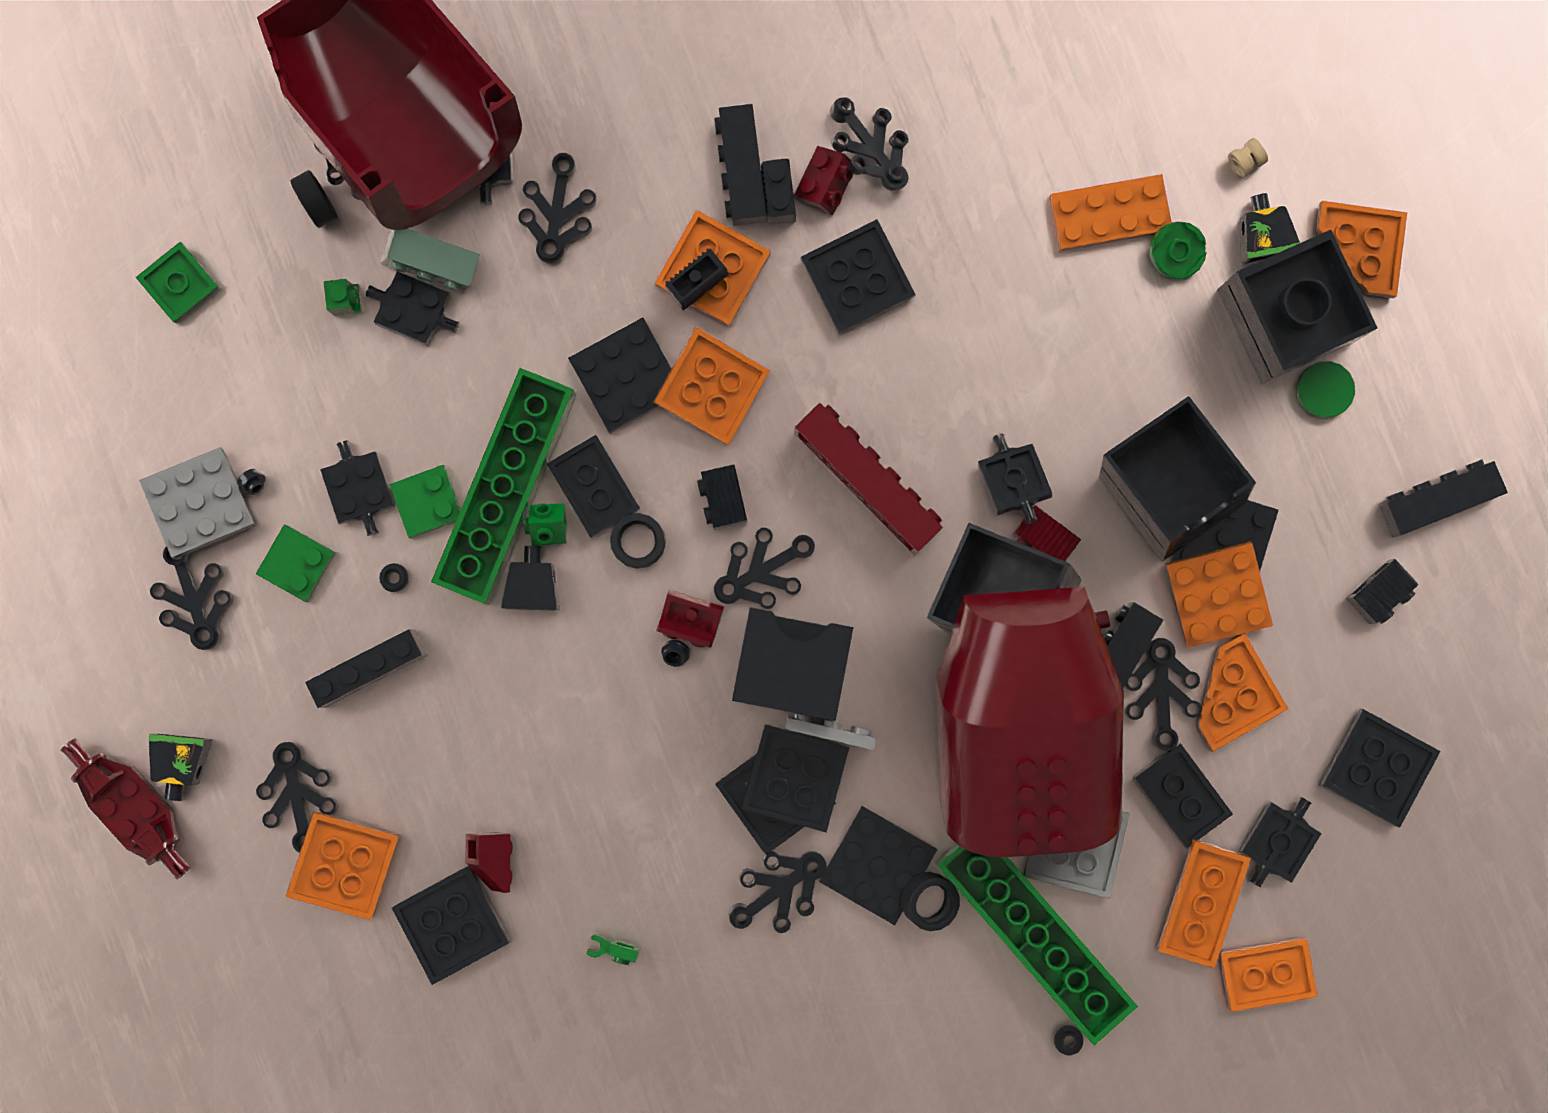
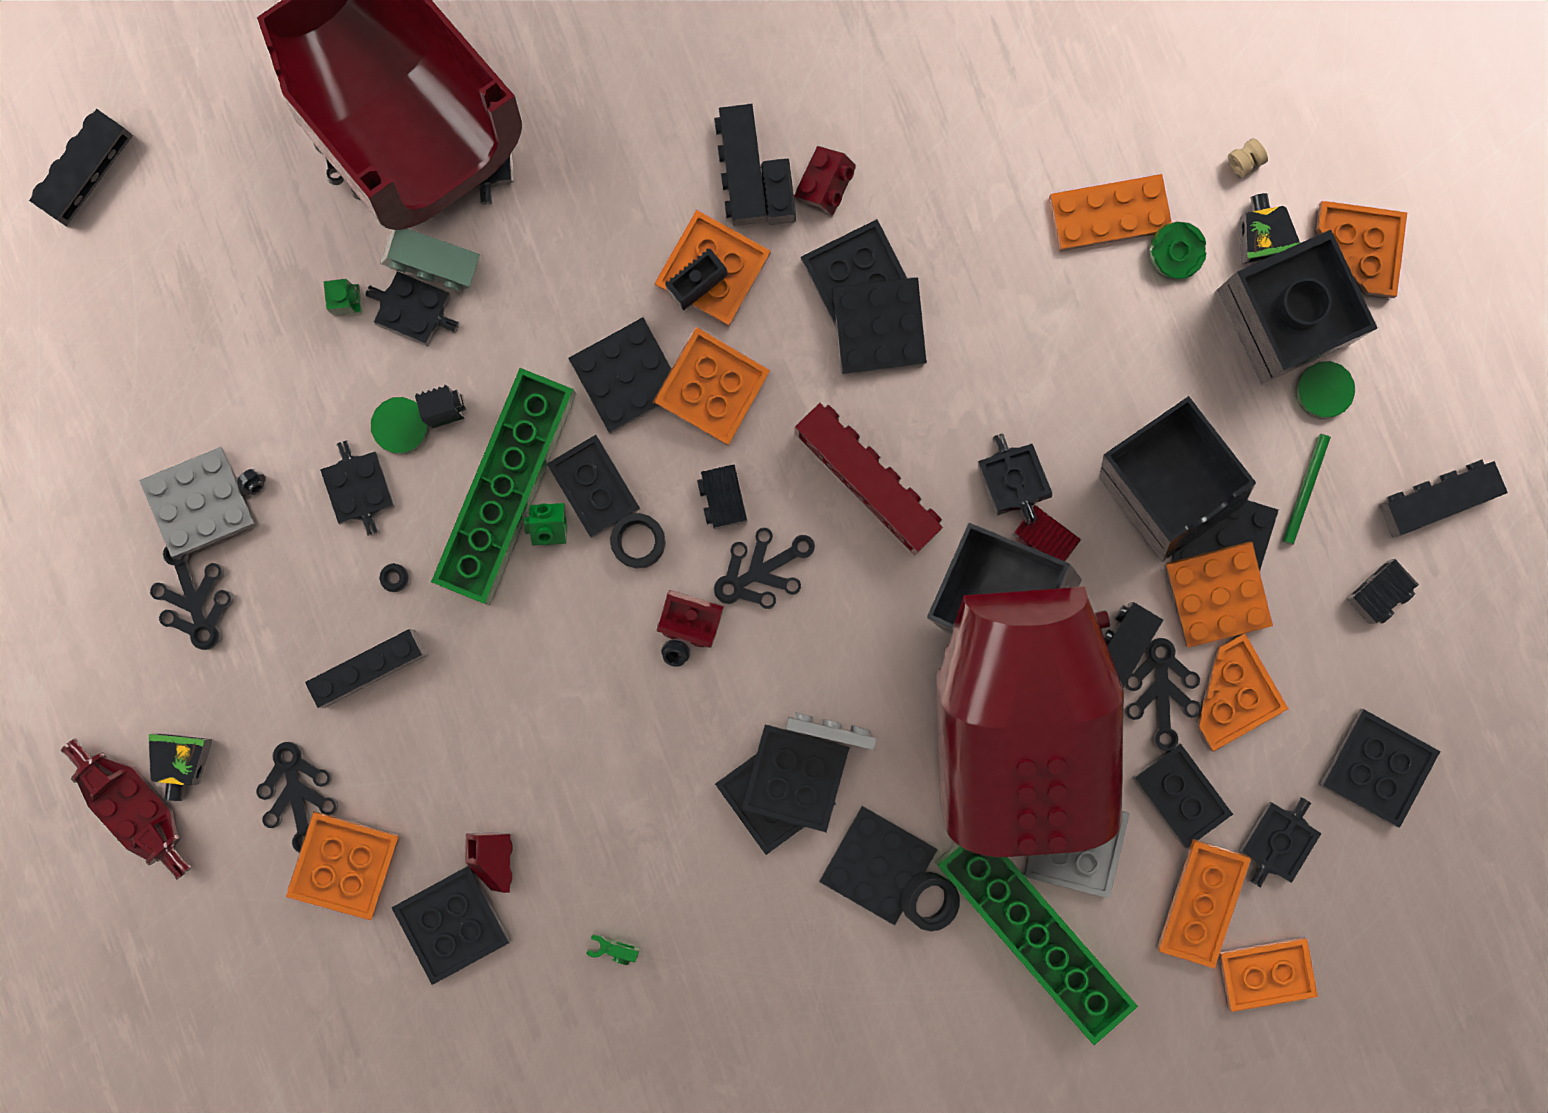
(80, 167): none -> black brick
(177, 282): green plate -> none
(295, 563): green plate -> none
(313, 198): black tyre -> none
(398, 426): none -> green tile
(426, 501): green plate -> none
(440, 406): none -> black brick
(531, 583): black torso -> none
(556, 213): black plant -> none
(780, 888): black plant -> none
(792, 664): black piece -> none
(871, 146): black plant -> none
(879, 325): none -> black plate
(1062, 1033): black plate -> none
(1306, 489): none -> green bar

